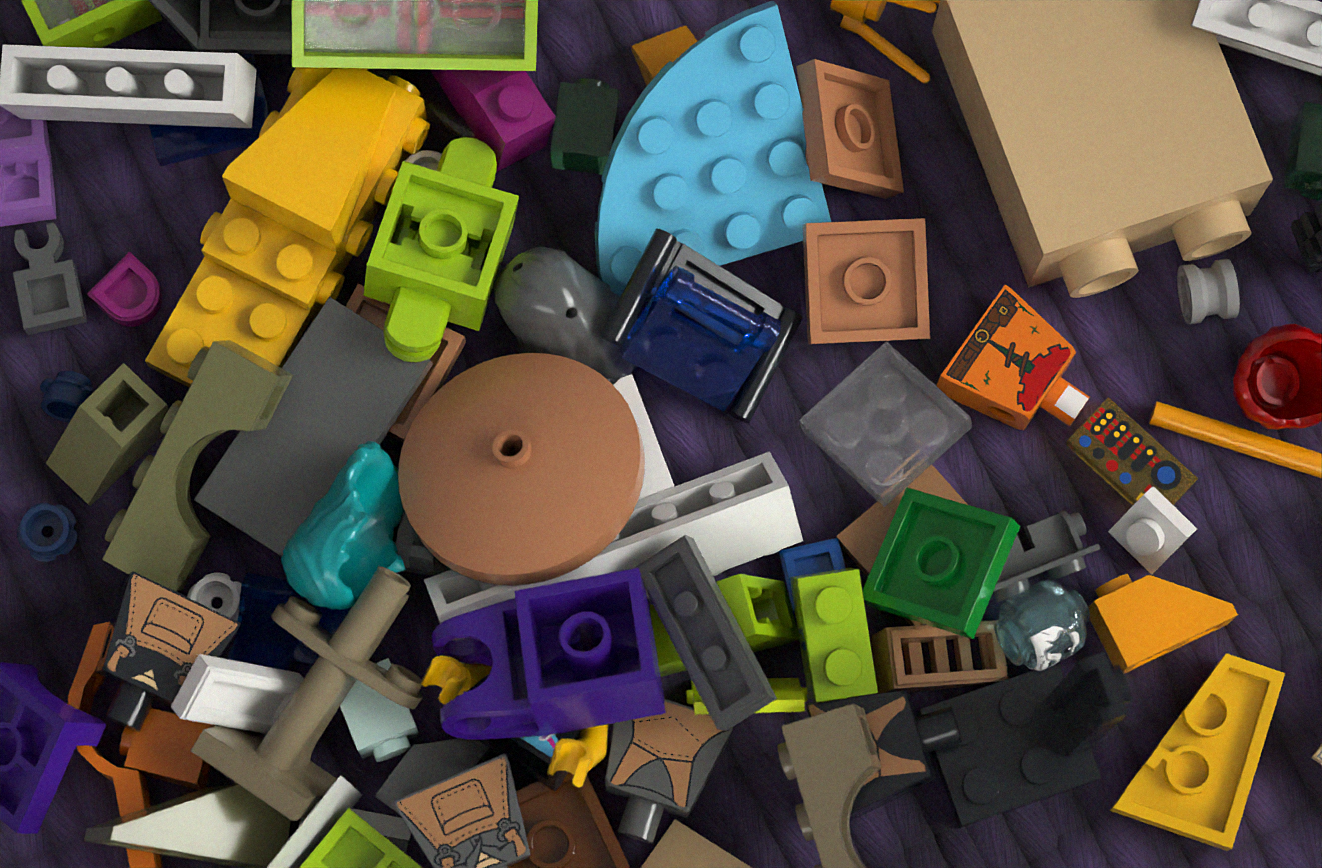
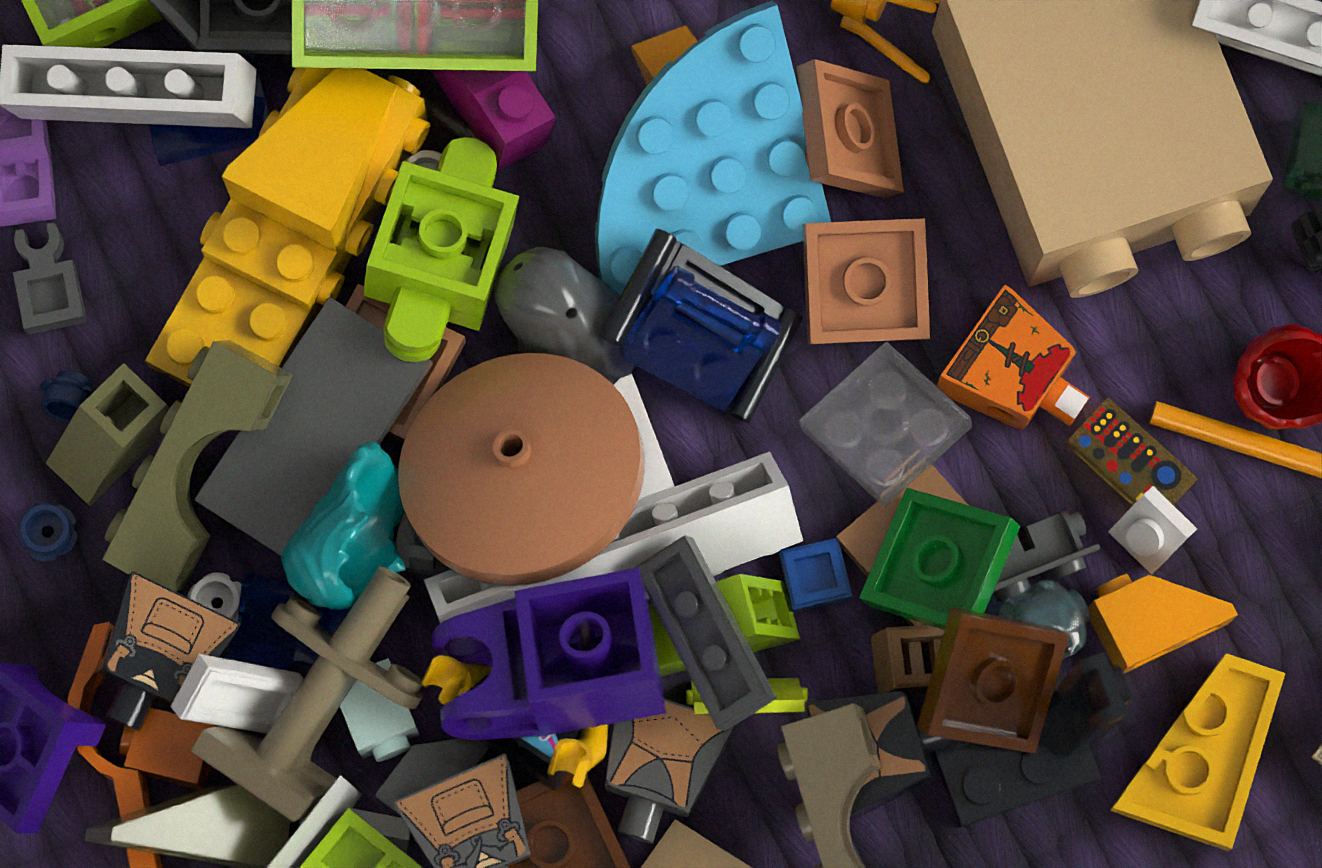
(128, 293): magenta tile -> none
(584, 125): clear green brick -> none
(833, 634): lime brick -> none
(993, 680): none -> reddish brown plate
(1208, 291): light grey wheel -> none

